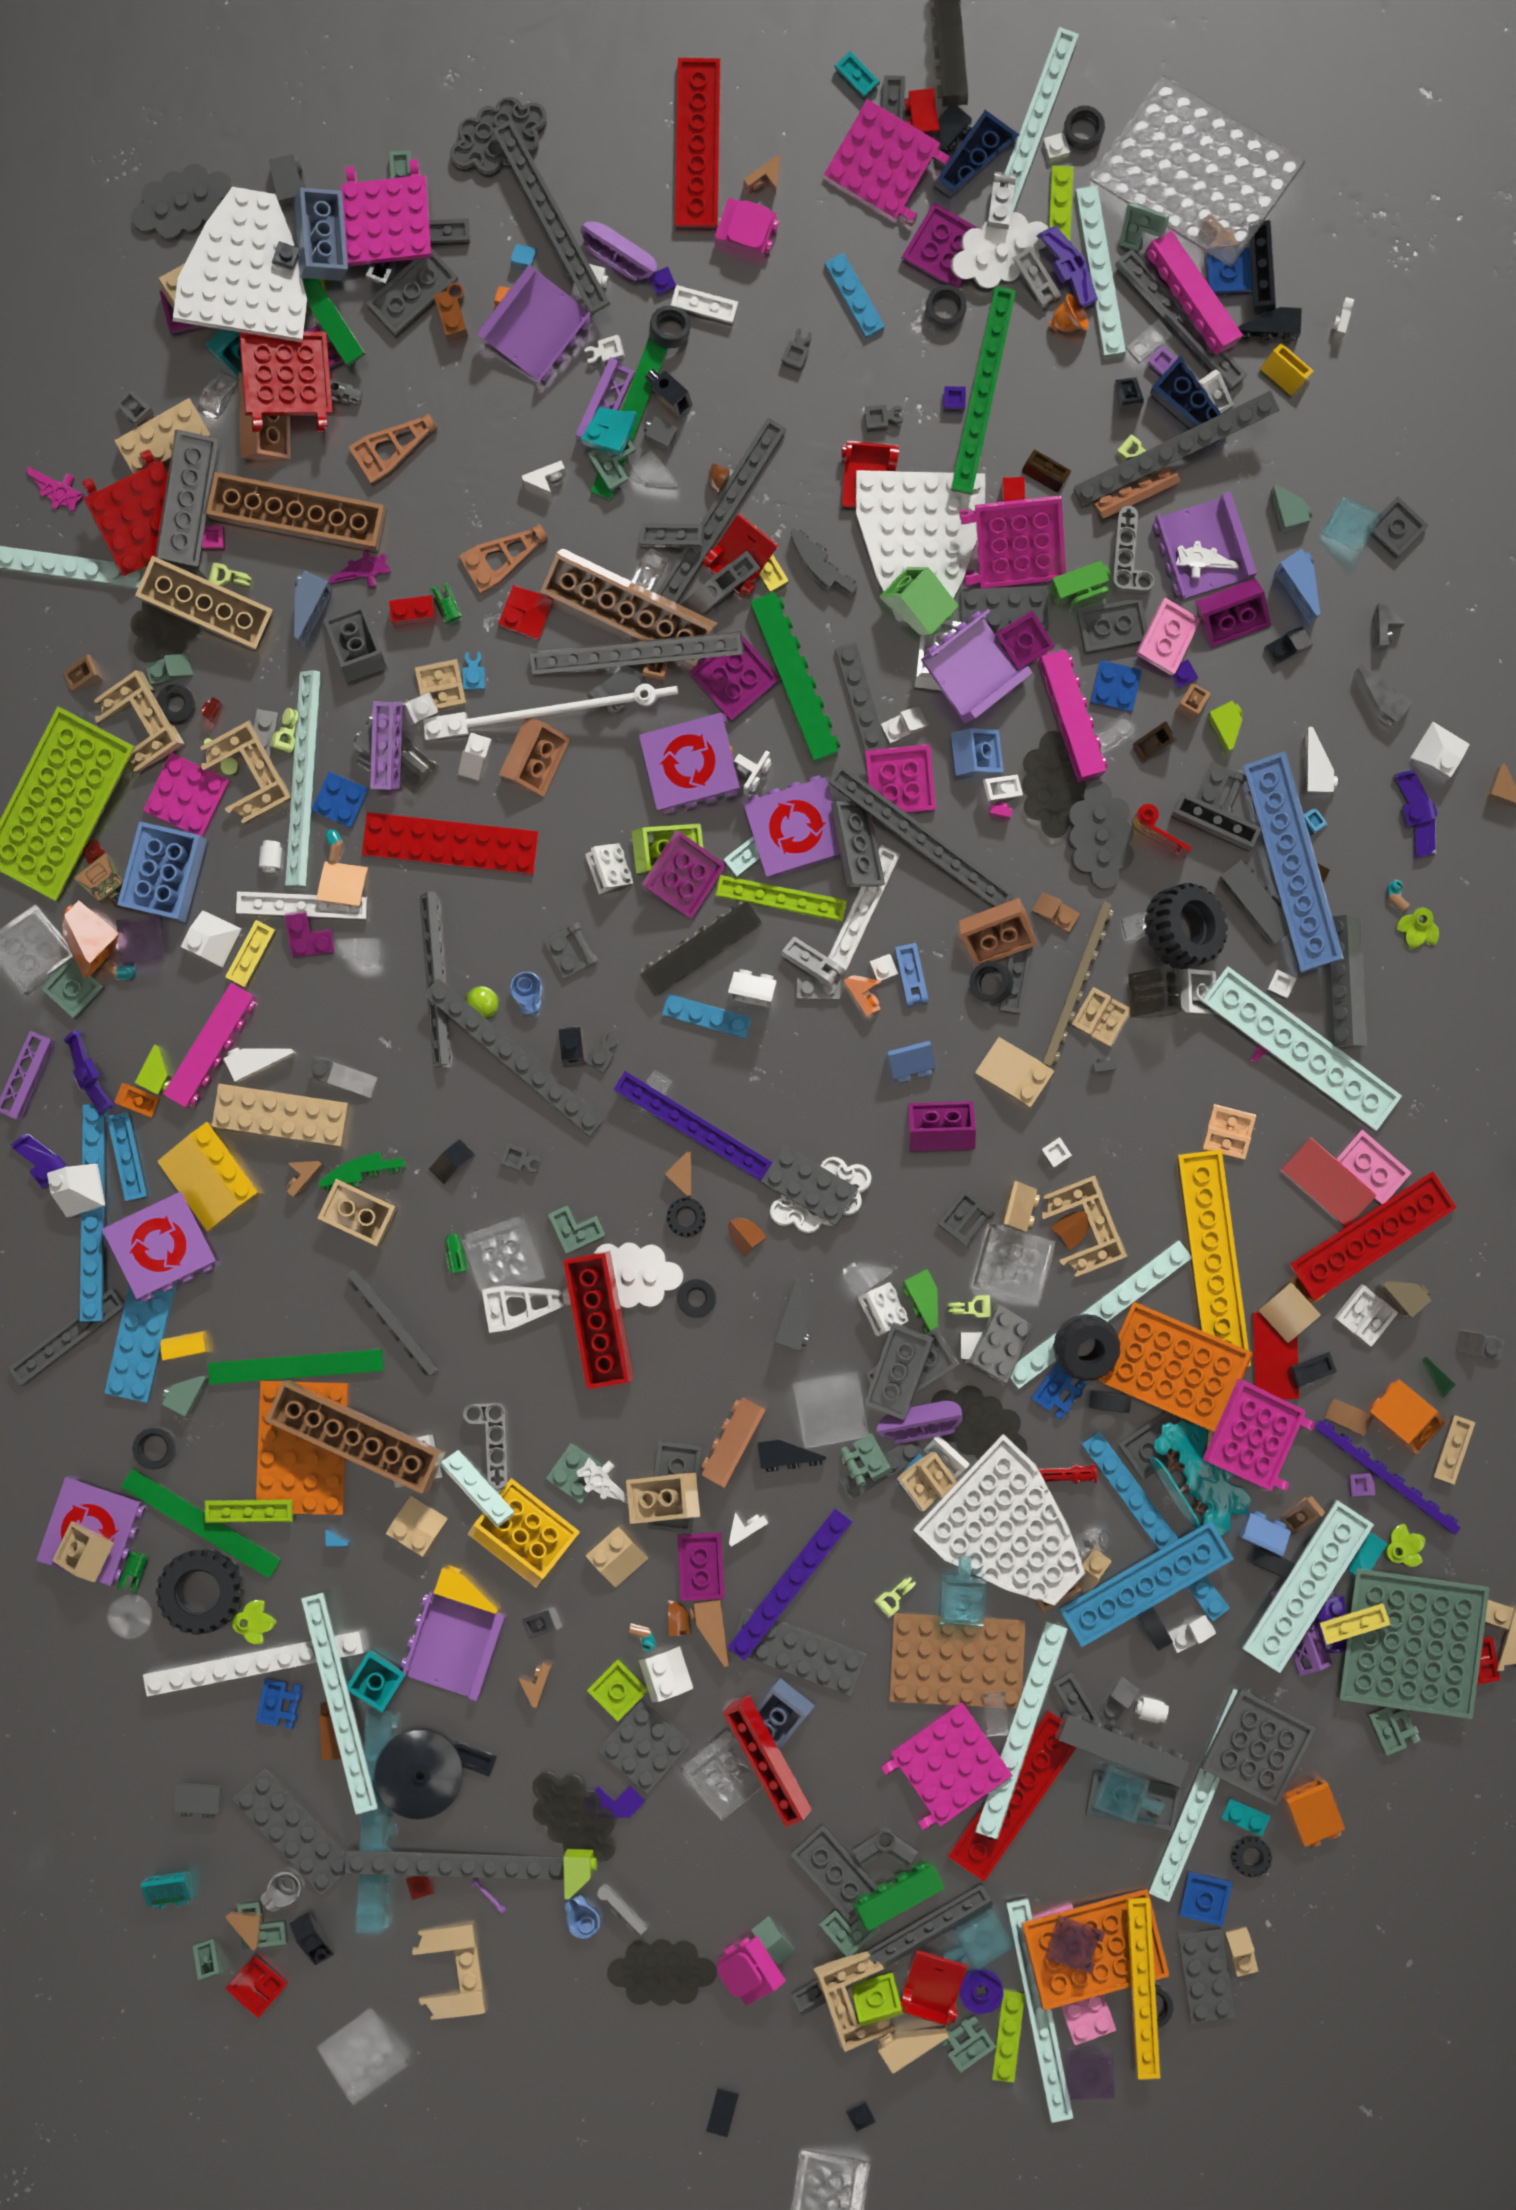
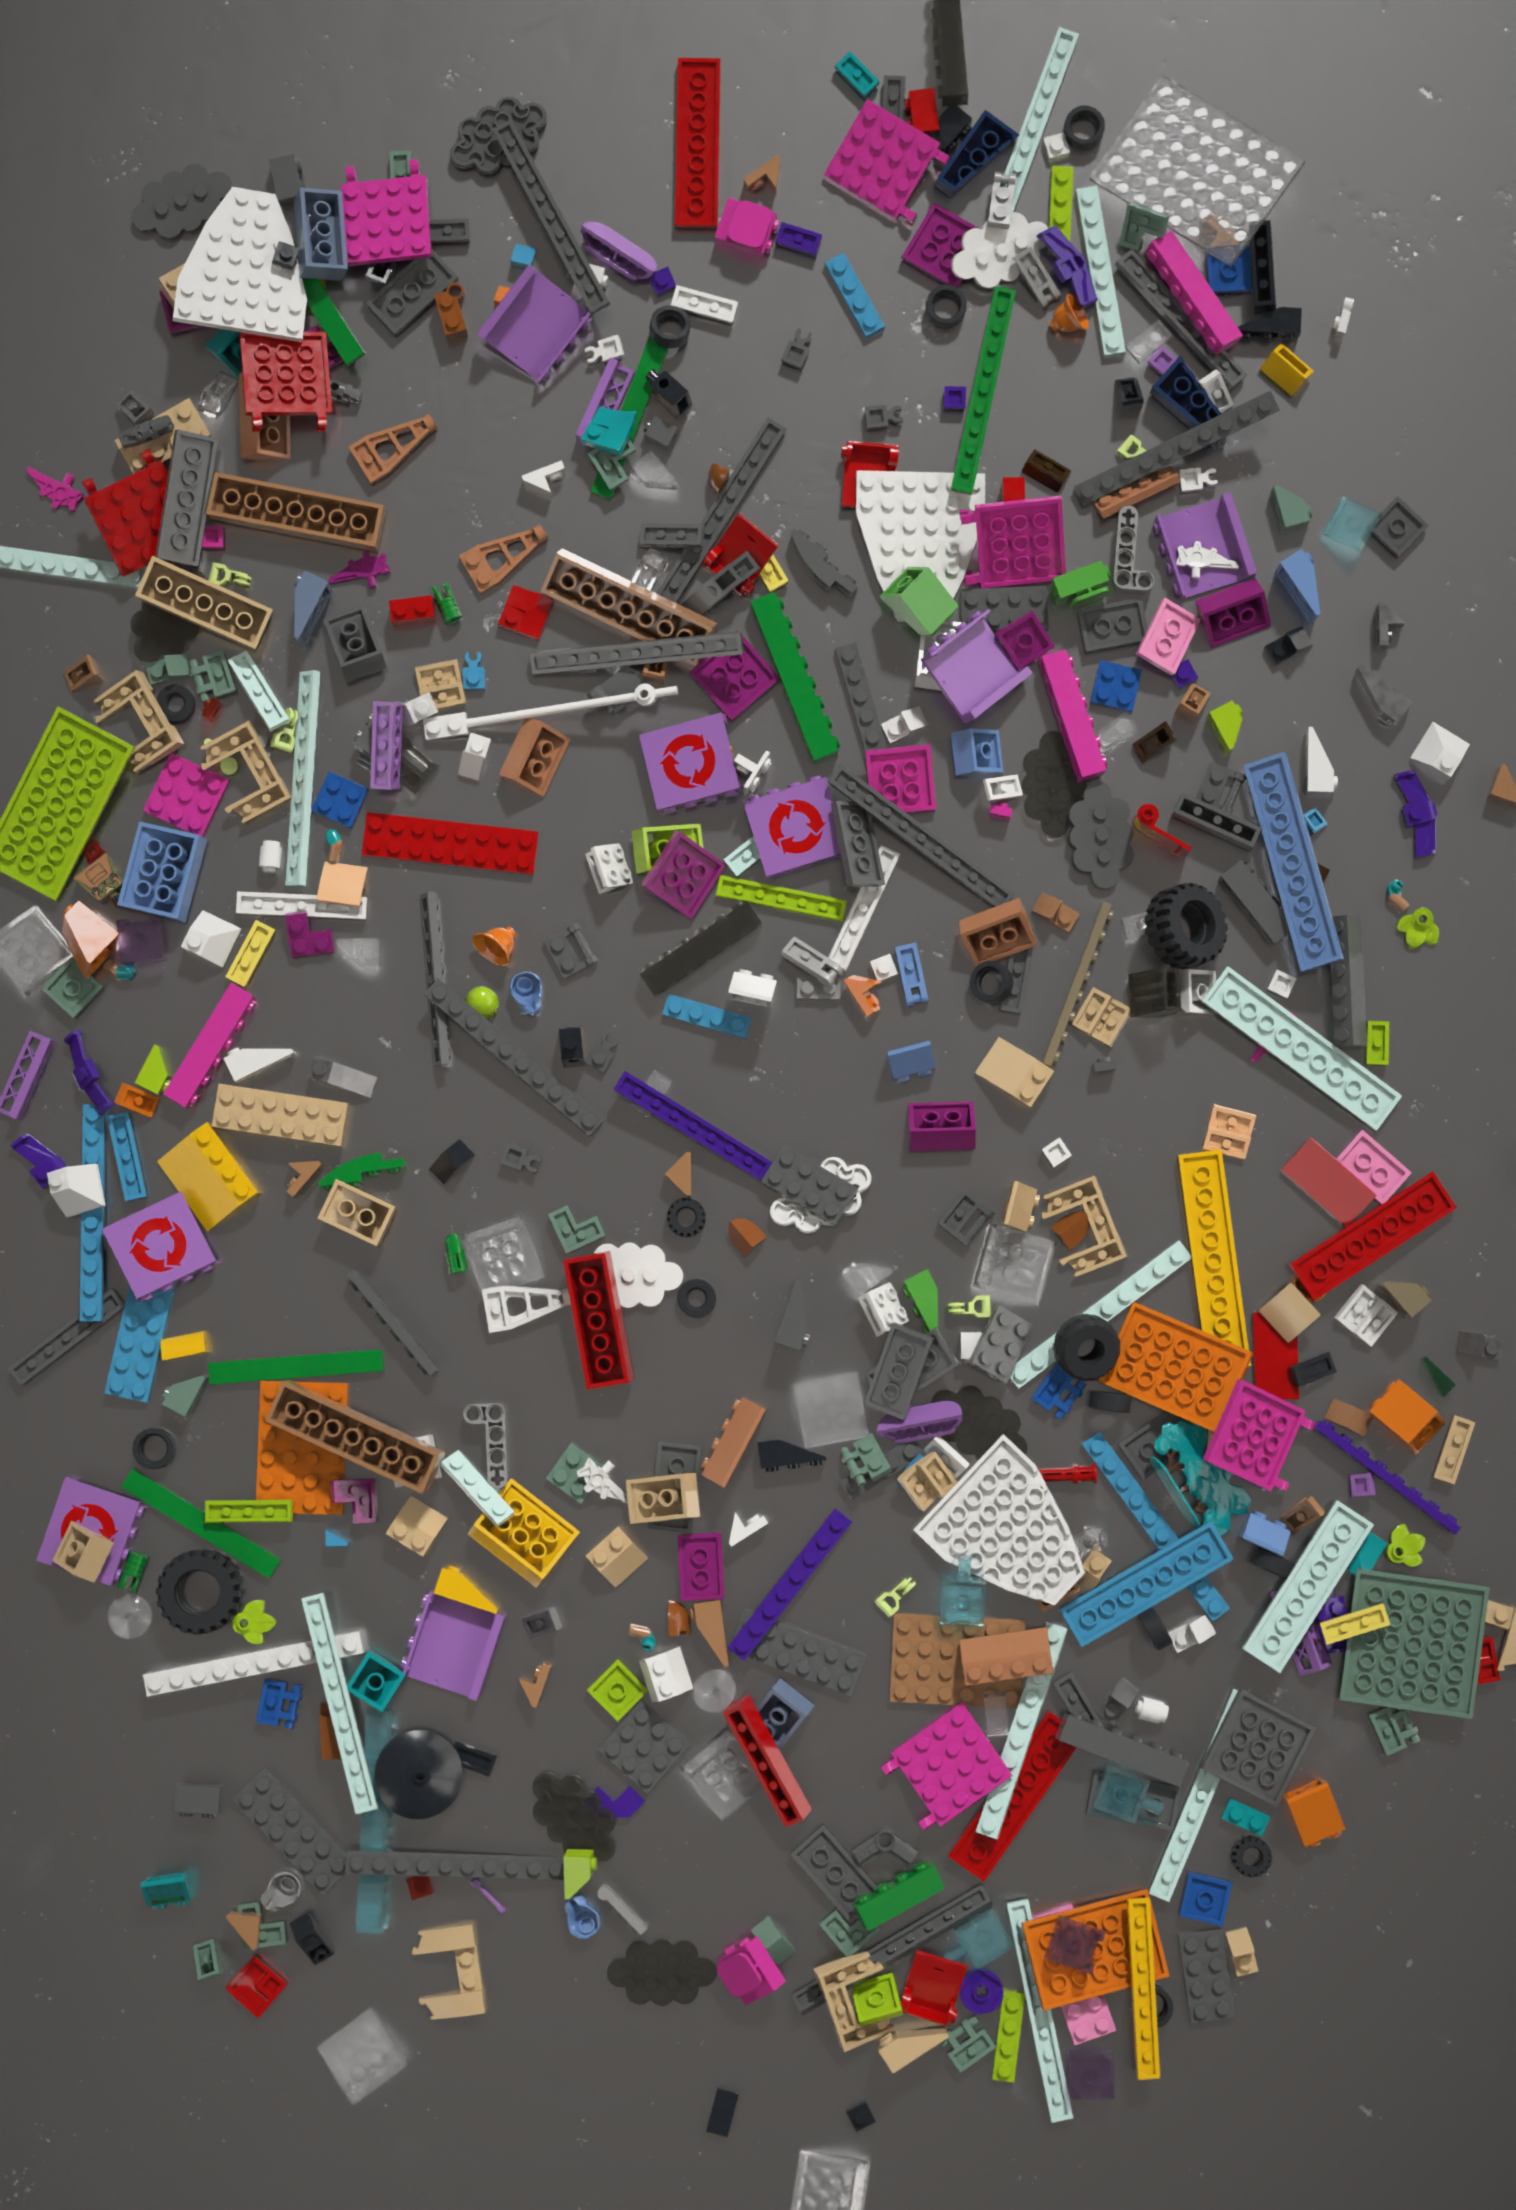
(146, 431): none -> dark grey hinge
(219, 674): none -> sand green plate
(258, 691): none -> light aqua plate
(360, 1493): none -> plate
(495, 944): none -> orange hat
(710, 1682): none -> clear dish
(798, 239): none -> dark purple plate
(1006, 1656): none -> nougat slope
(1193, 479): none -> white plate
(1377, 1043): none -> lime plate

